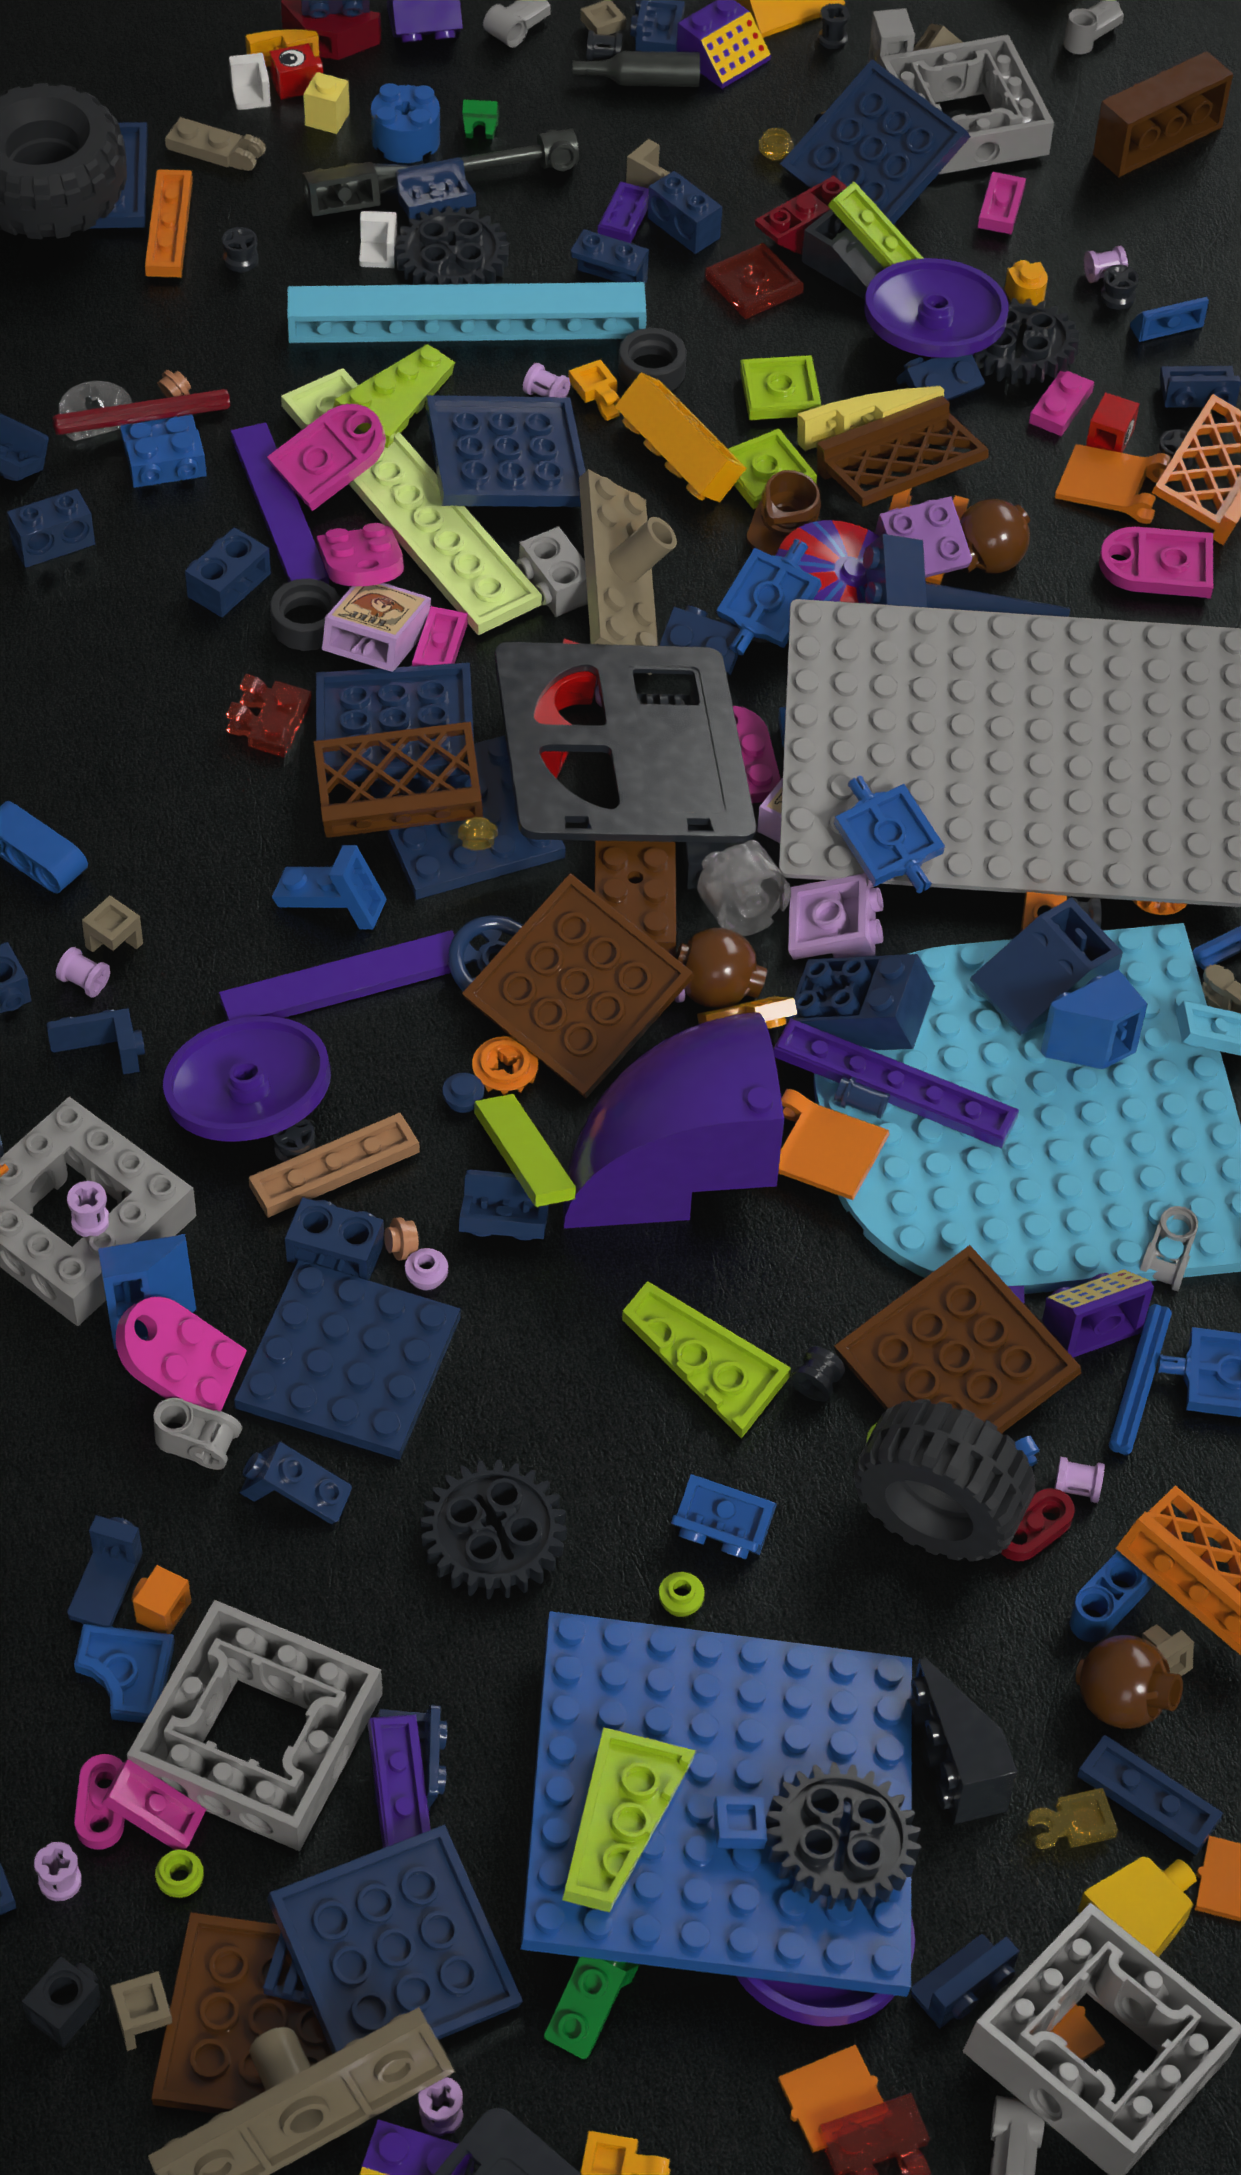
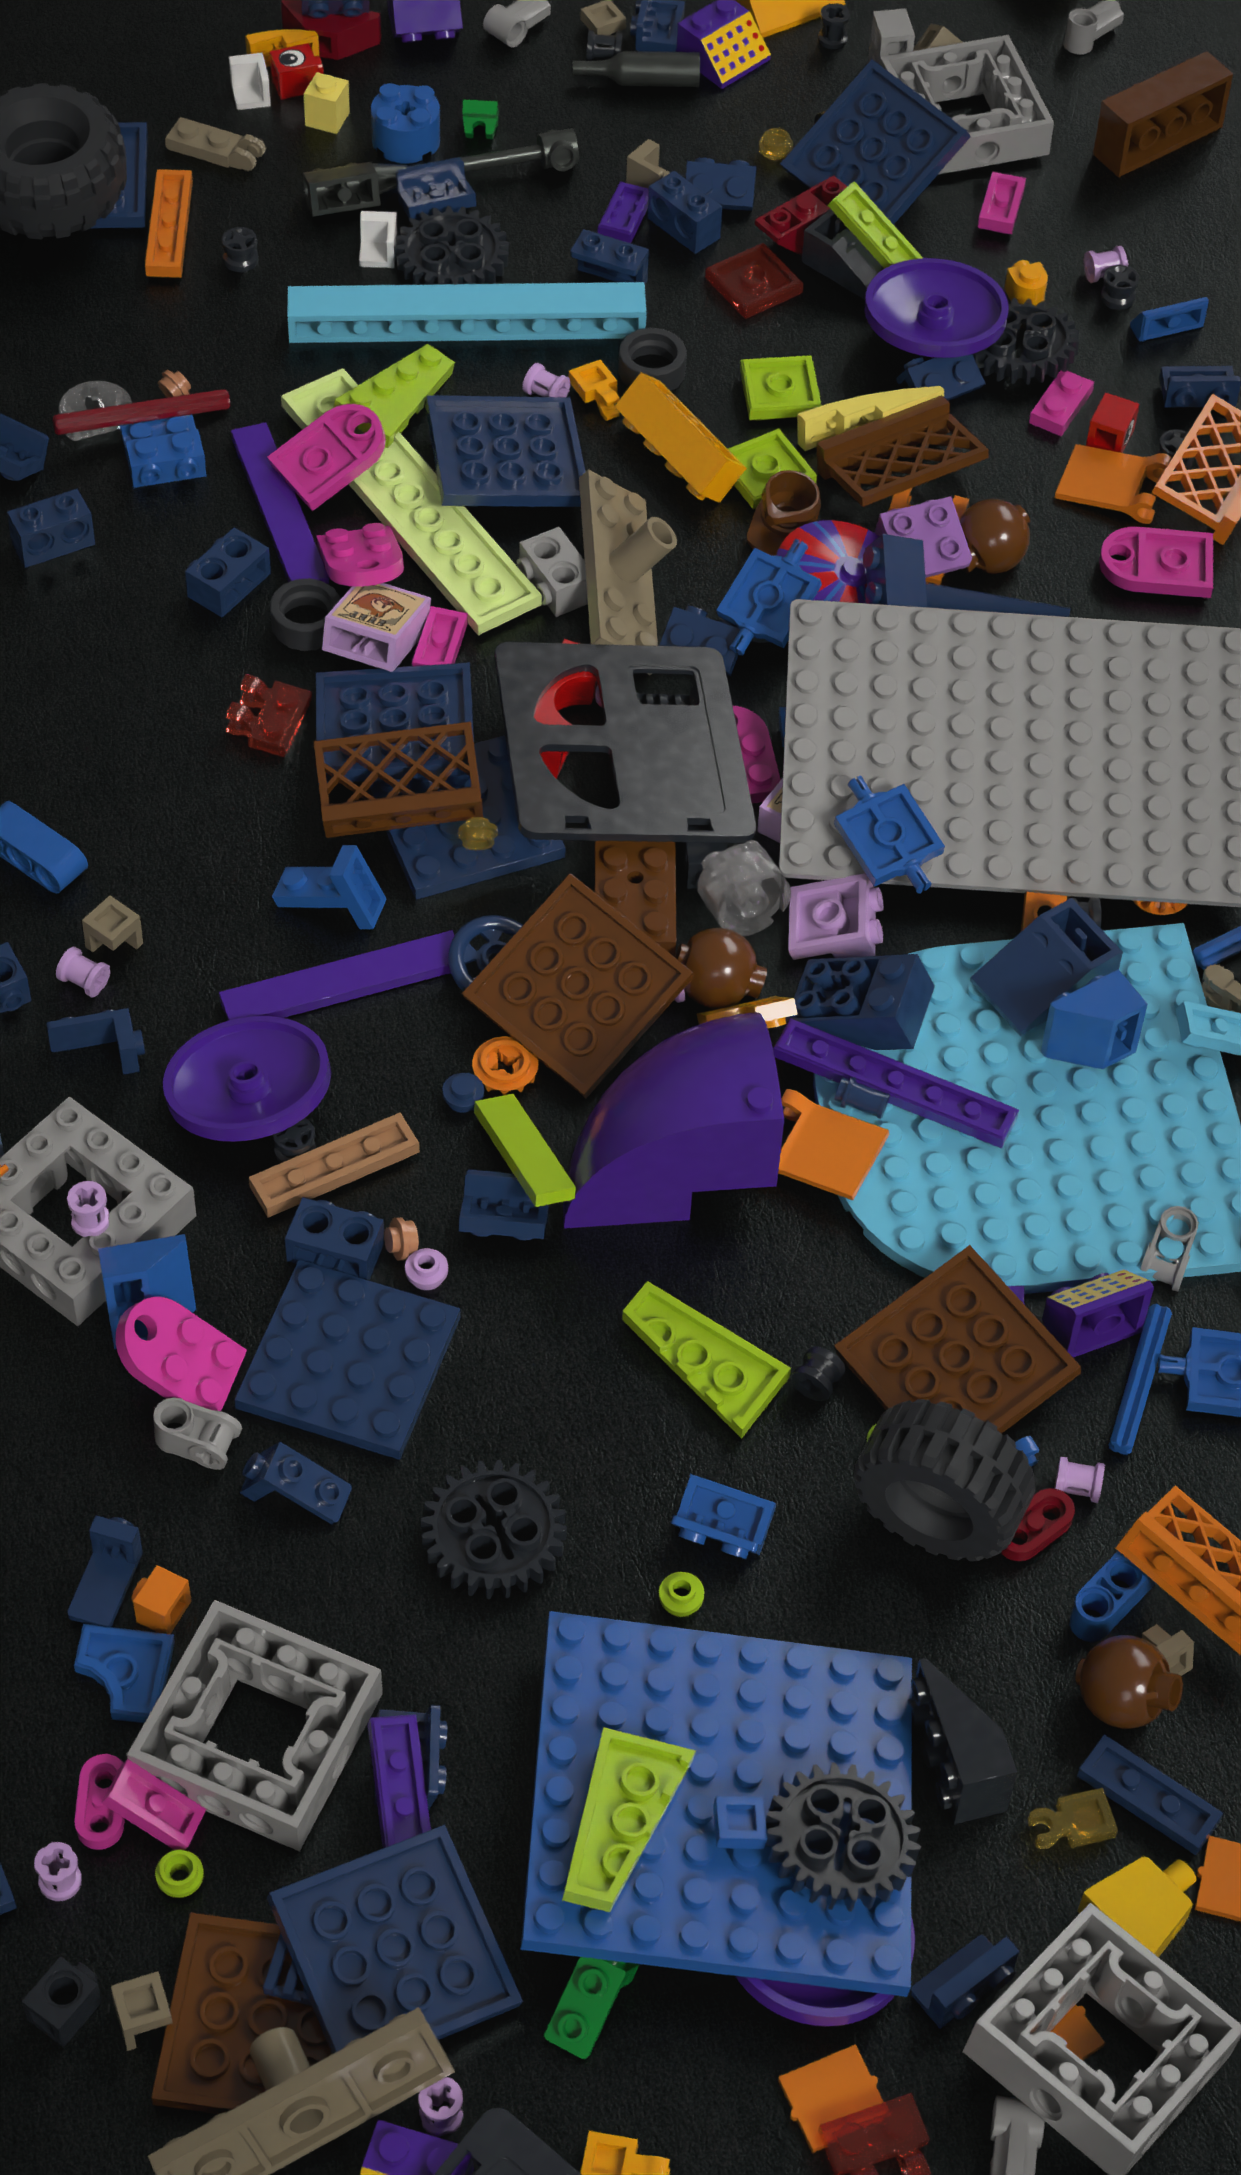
(727, 184): none -> dark blue bracket

